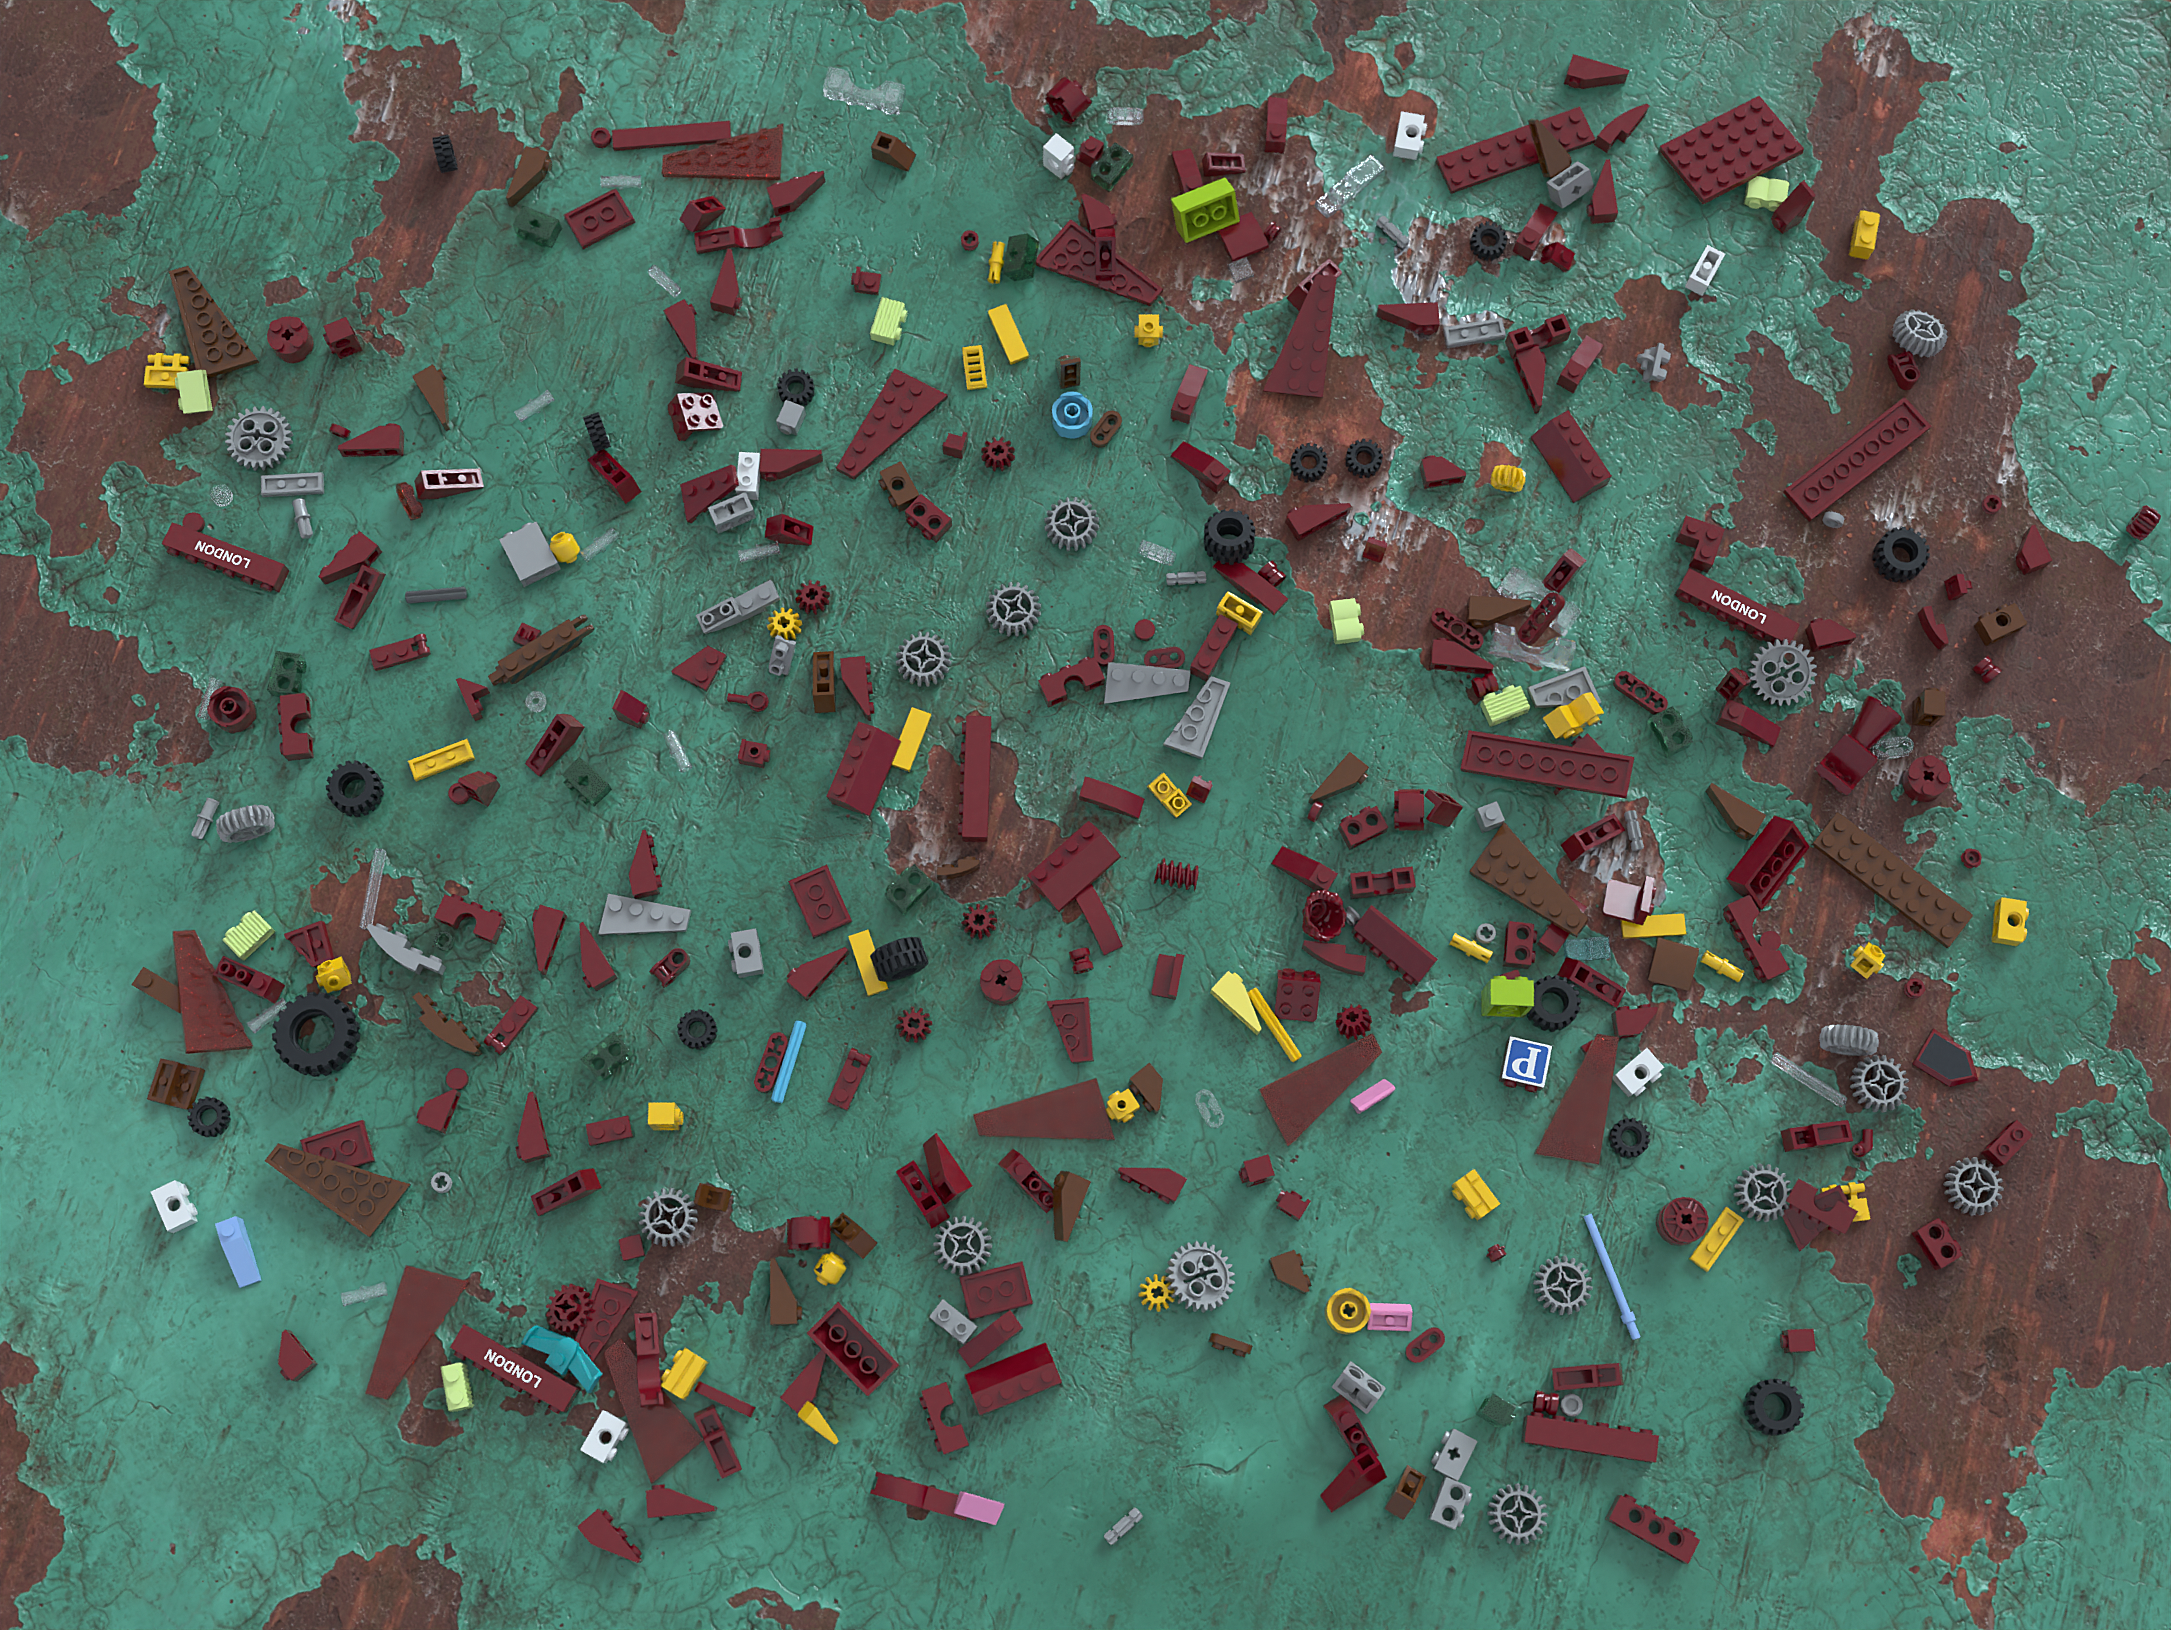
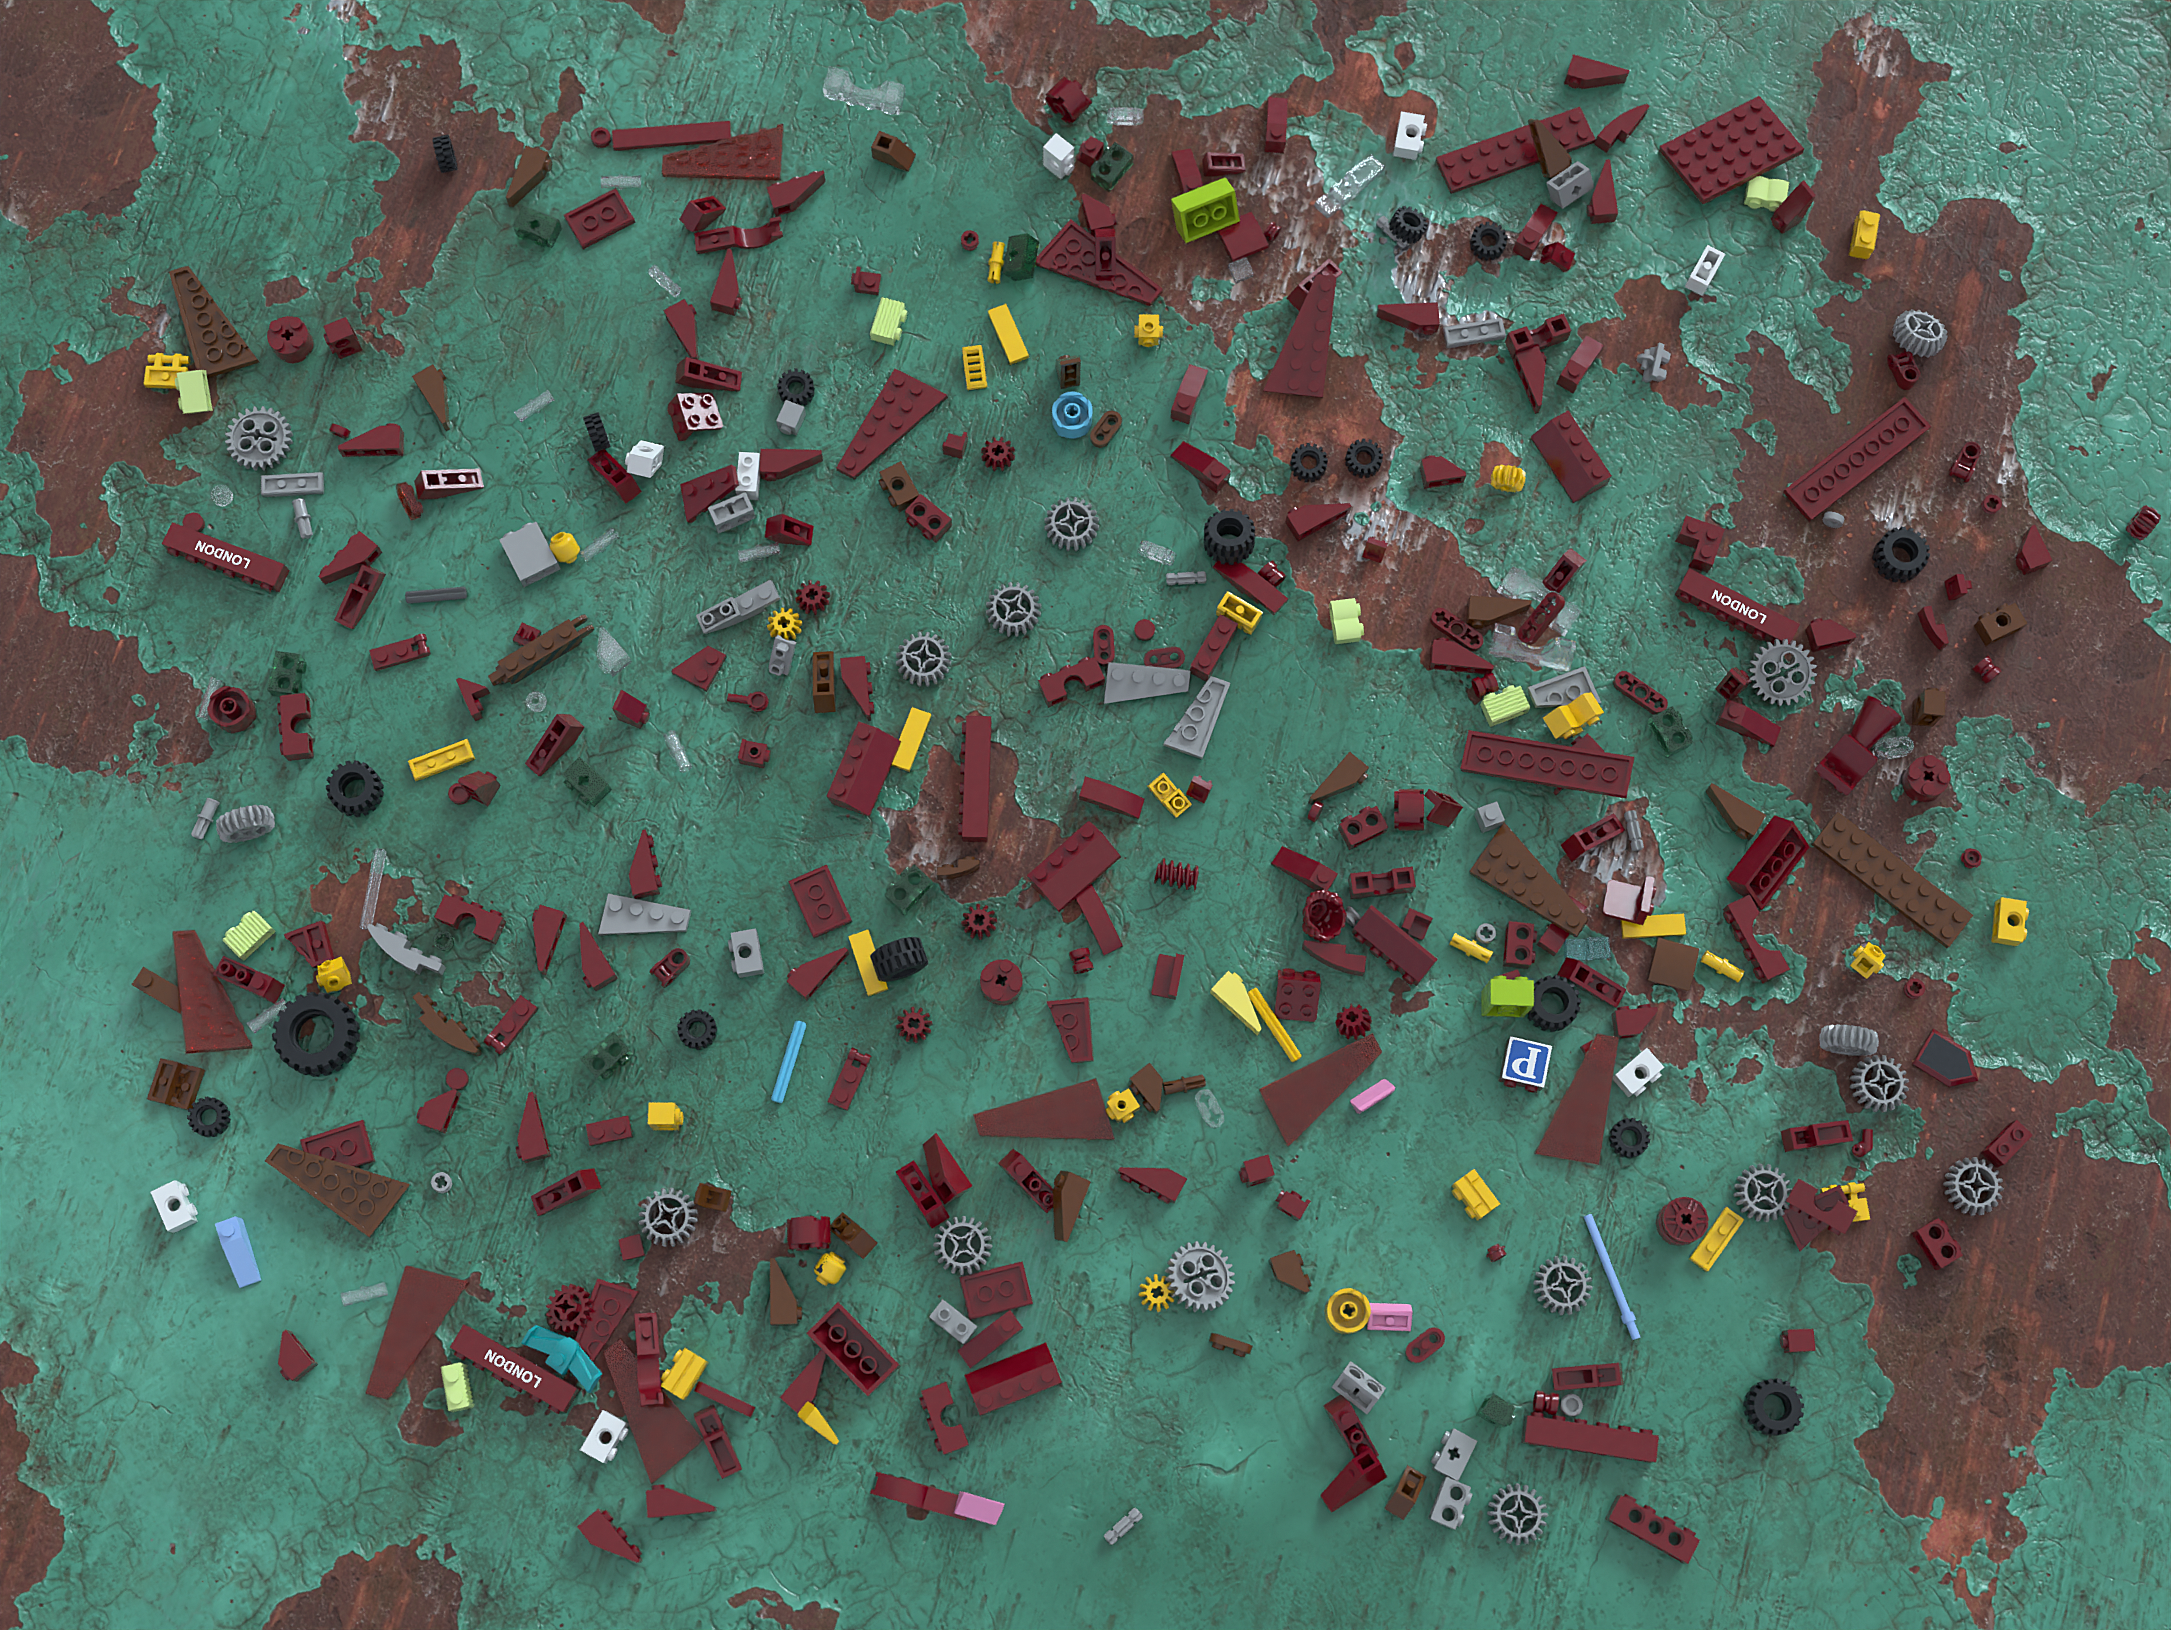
(610, 654): none -> clear slope
(644, 459): none -> white brick
(781, 1049): dark red beam -> none
(1183, 1084): none -> reddish brown axle
(1408, 216): none -> black tyre
(1416, 924): none -> dark red panel
(1770, 940): dark red tile -> none
(1808, 1079): clear axle -> none
(1963, 464): none -> dark red piece

